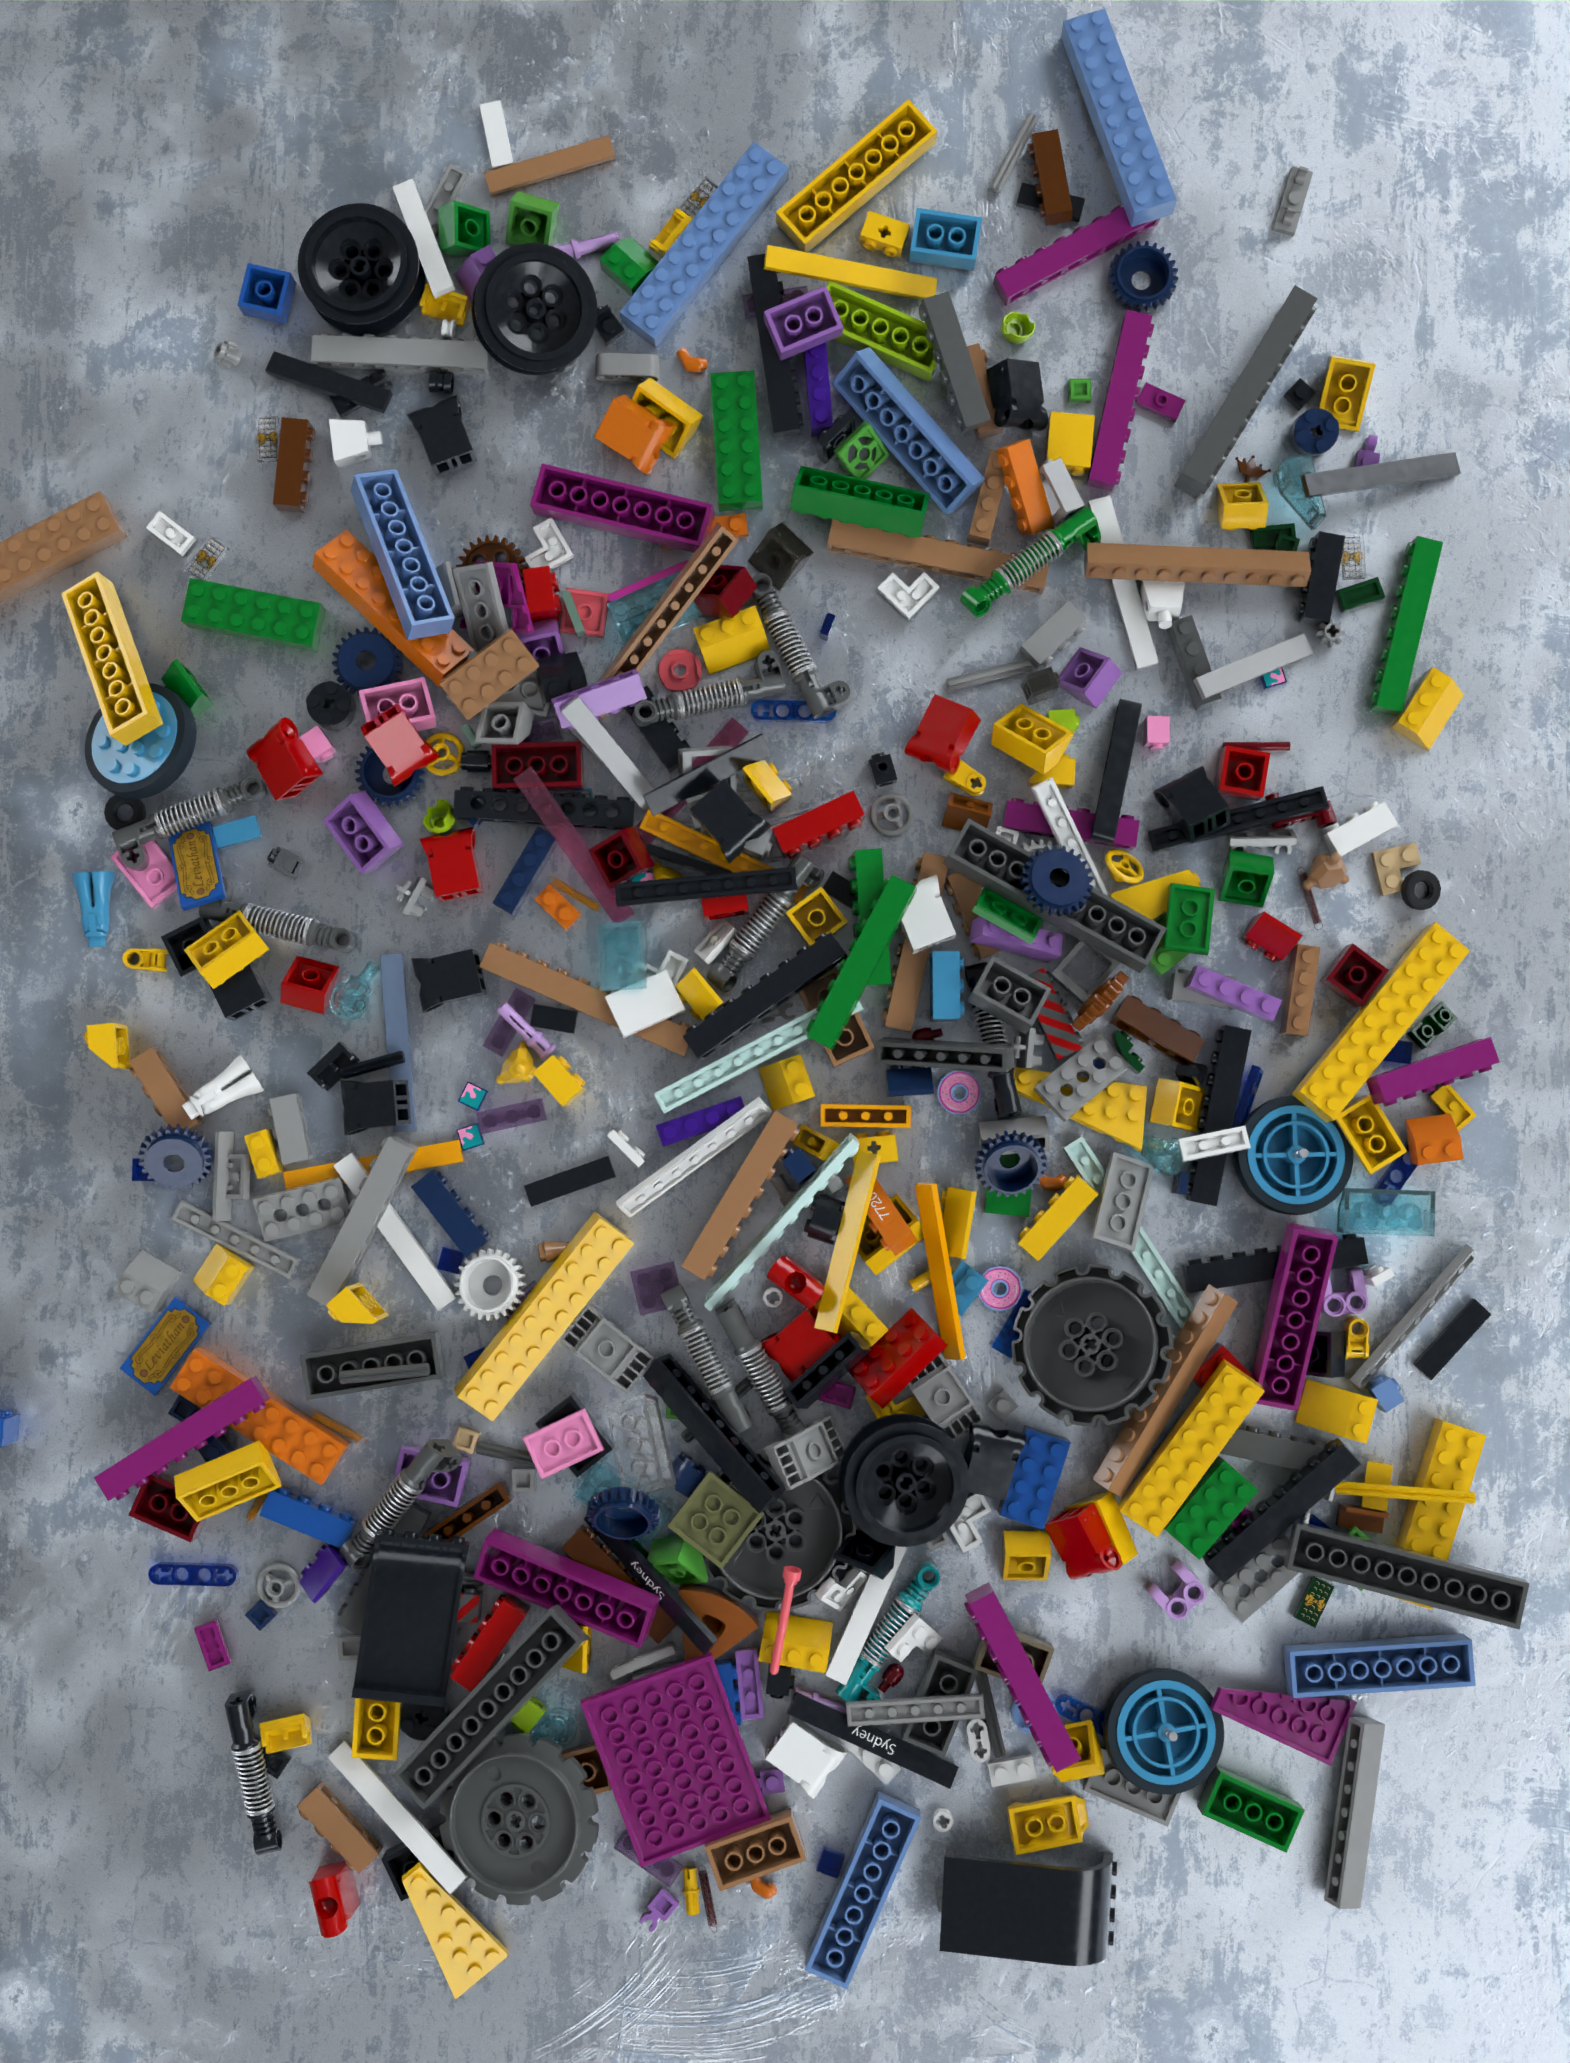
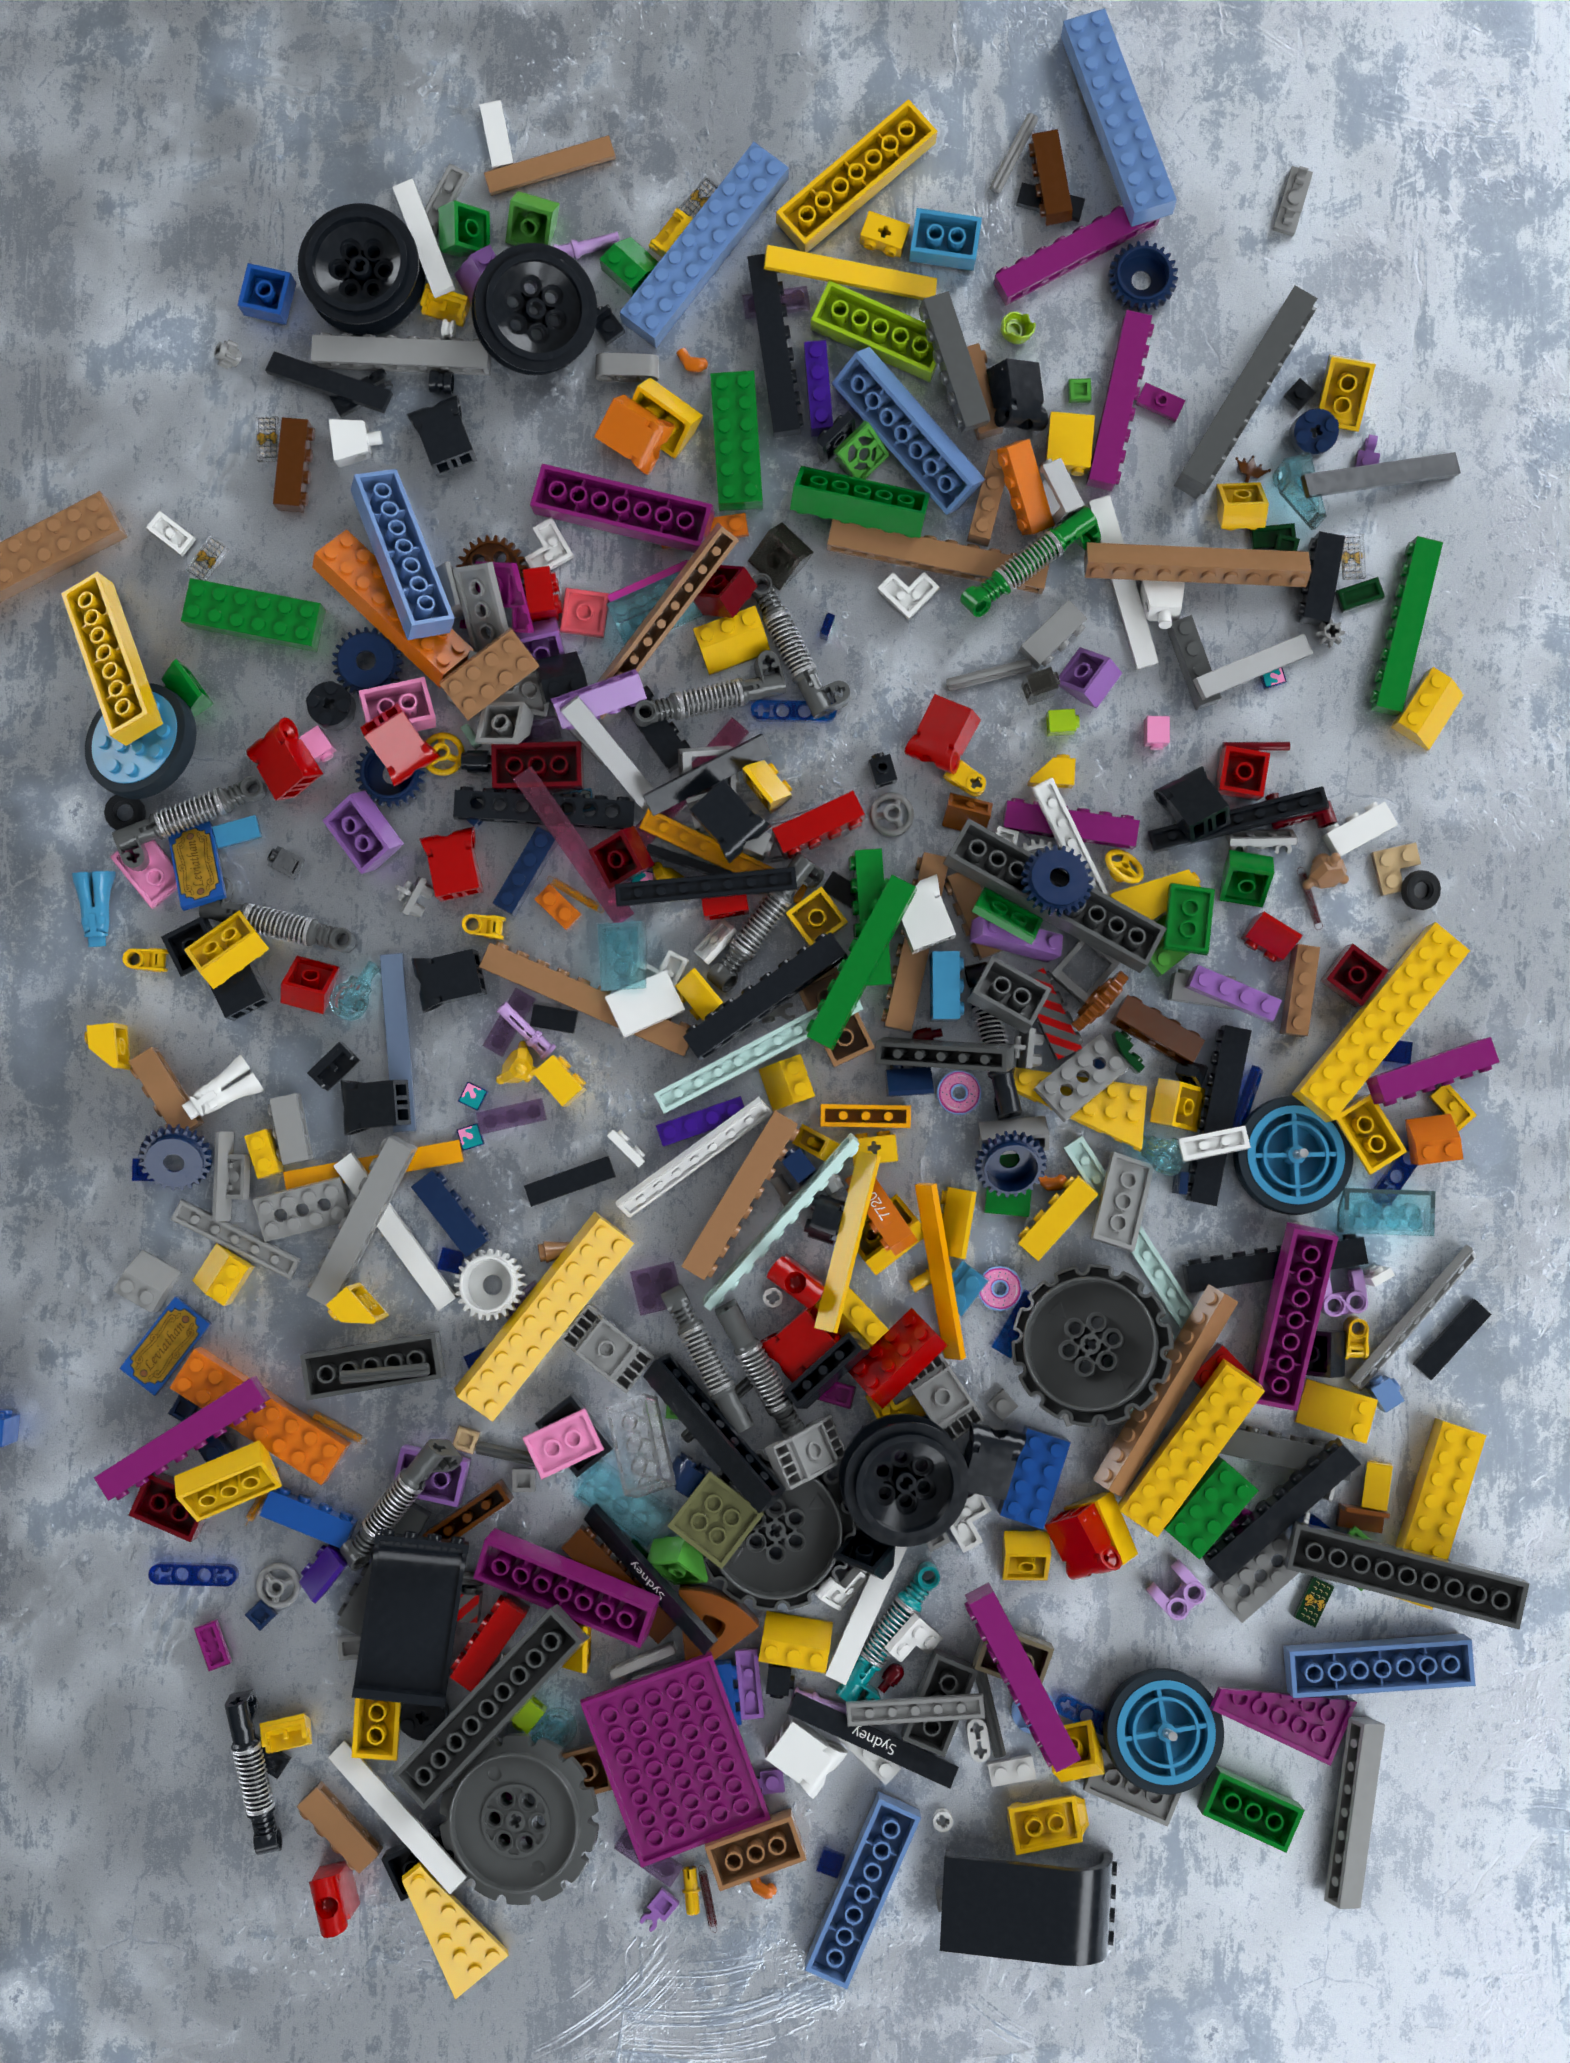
(372, 1065): black axle -> none
(439, 818): lime hair -> none
(485, 926): none -> yellow piece
(578, 626): sand green tile -> none
(623, 1524): dark blue gear -> none
(679, 683): coral tile -> none
(791, 1576): coral piece -> none
(803, 323): medium lavender brick -> none
(1031, 738): yellow slope -> none
(1116, 771): black beam -> none
(1406, 1492): yellow axle -> none
(1432, 1025): dark green slope -> none

